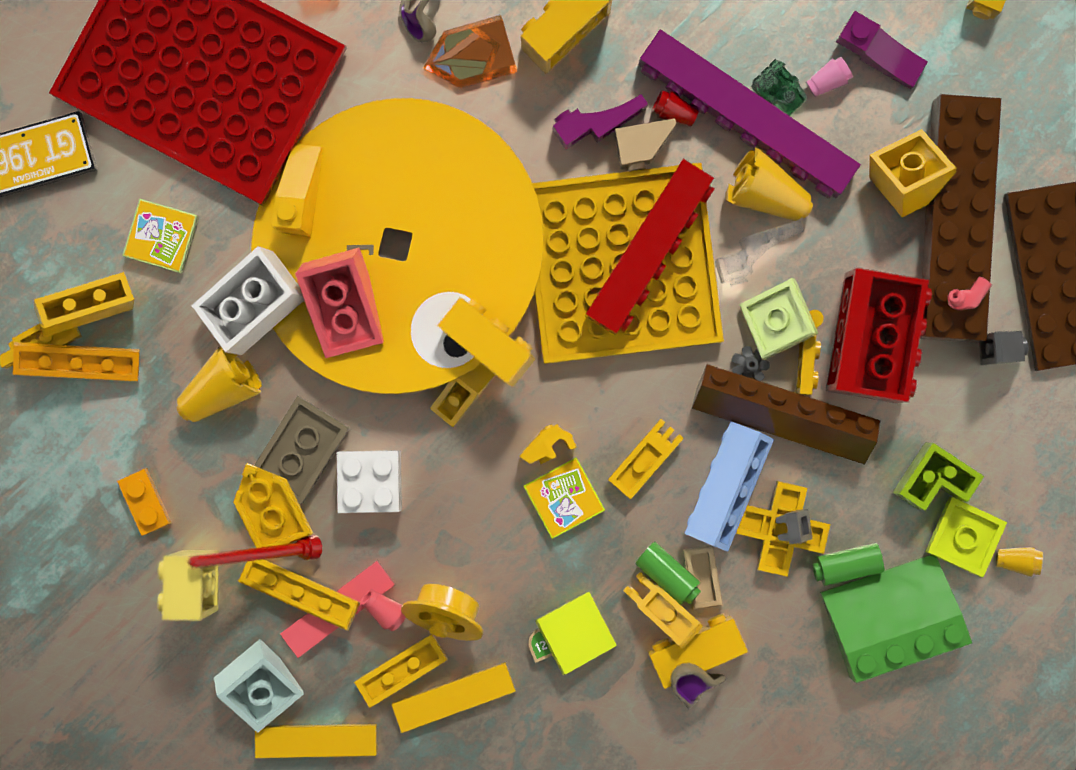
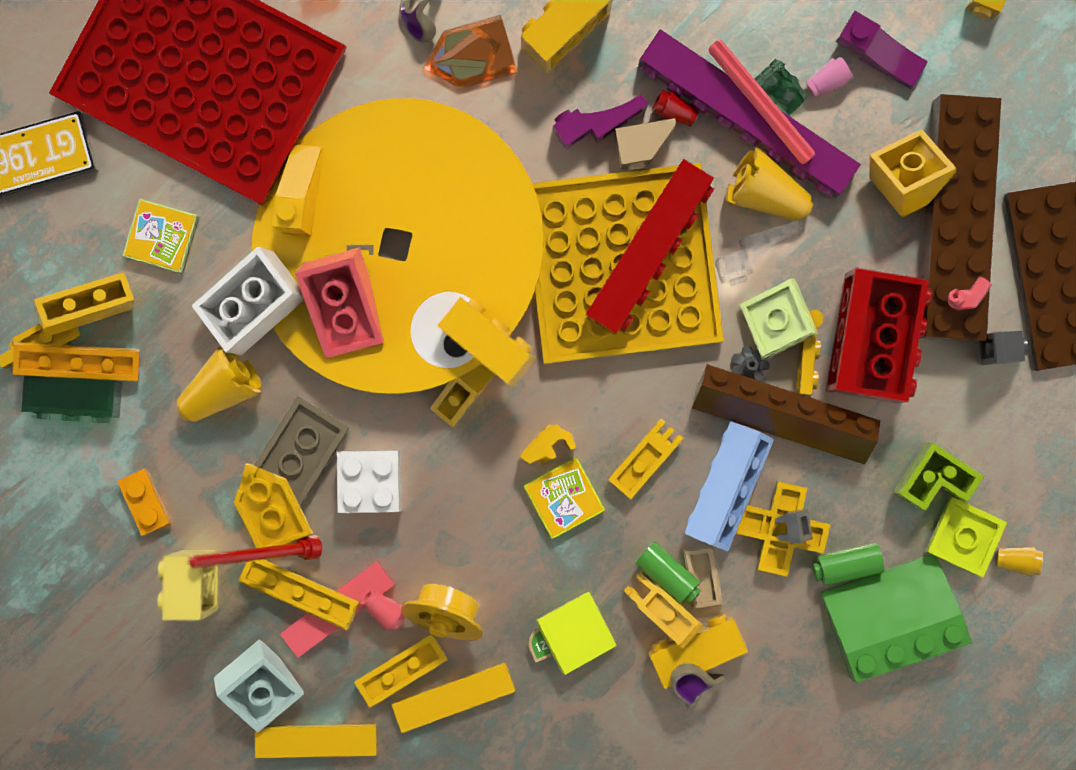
(71, 398): none -> clear green brick
(761, 101): none -> coral axle

